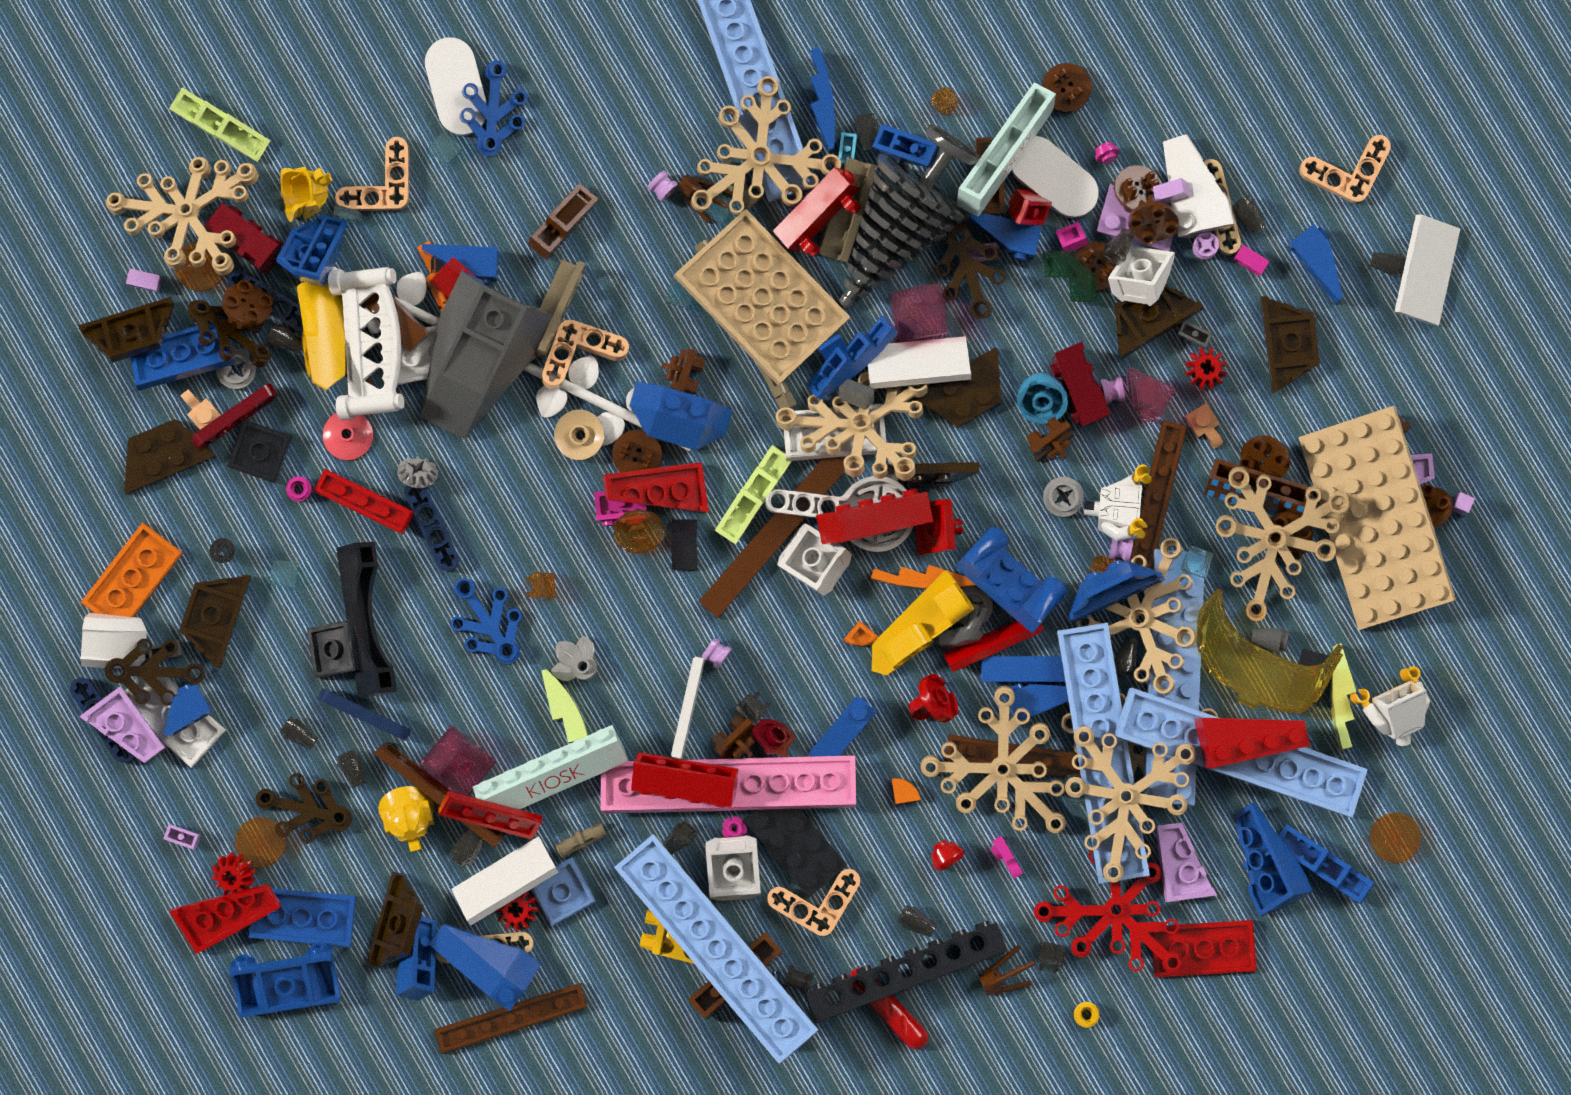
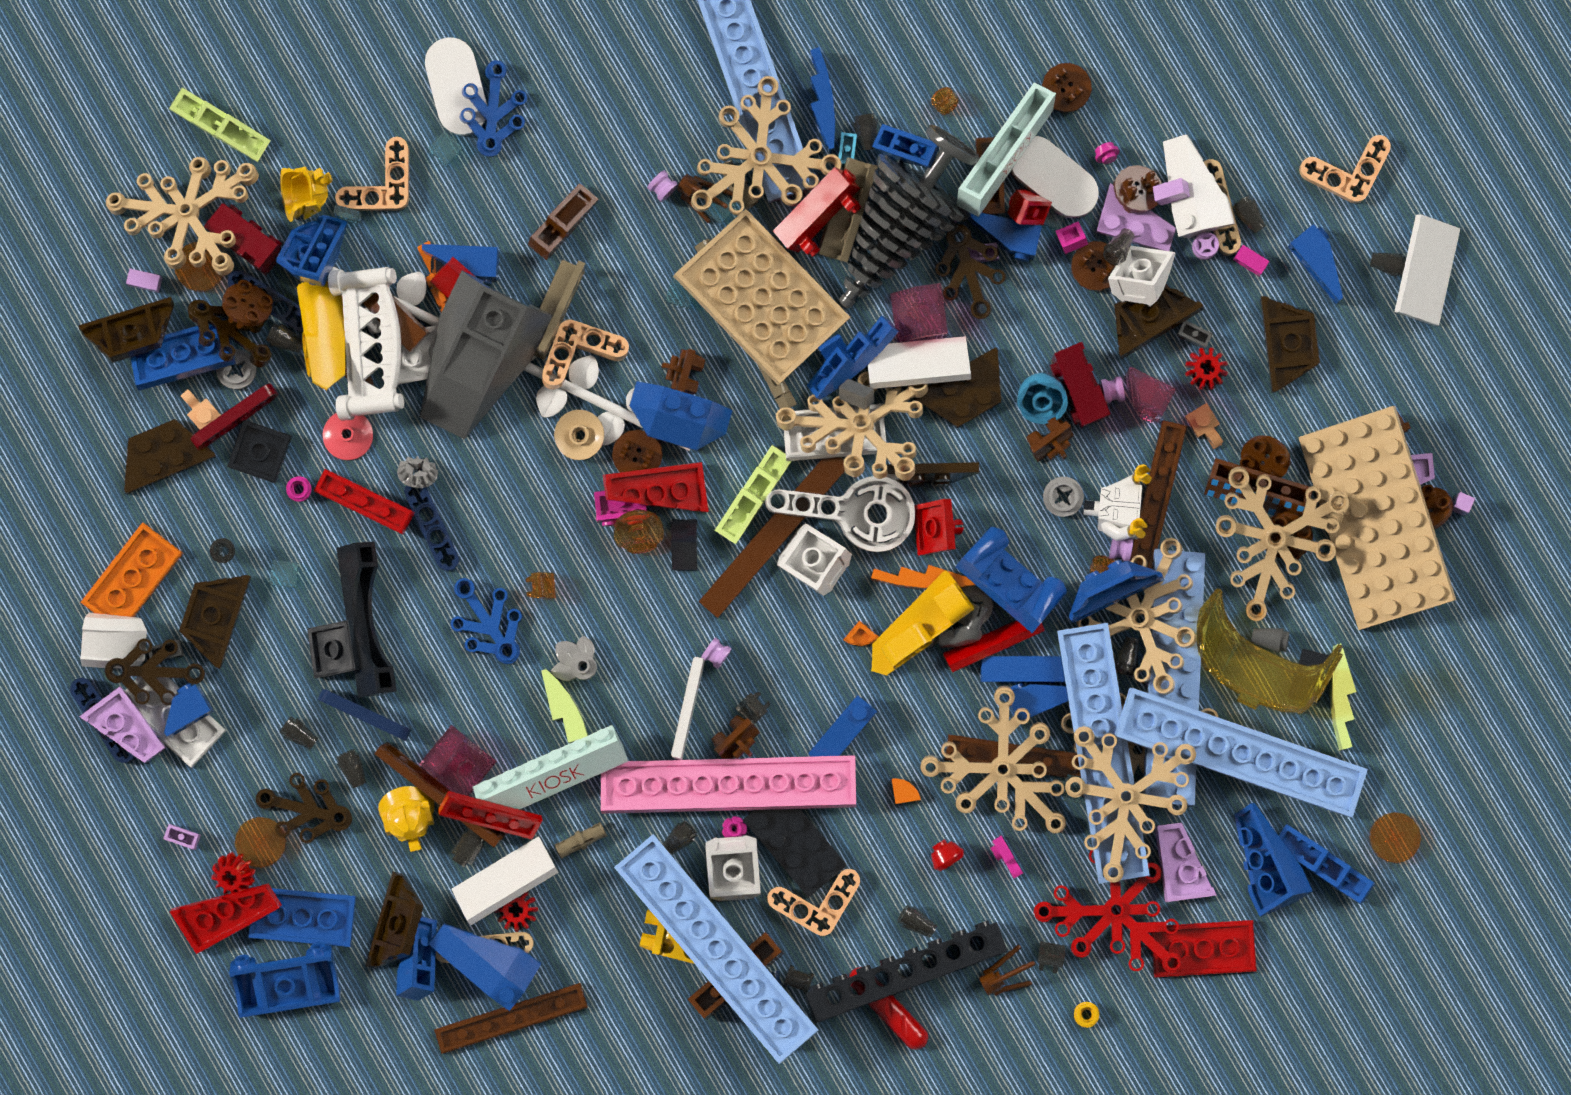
(564, 893): medium blue tile -> none
(684, 780): red brick -> none
(773, 736): dark red animal -> none
(874, 517): red wedge -> none
(934, 701): red tile -> none
(1066, 265): clear green tile -> none
(1153, 221): reddish brown plate -> none
(1197, 561): clear light blue tile -> none
(1238, 740): red wedge -> none
(1399, 709): white torso -> none

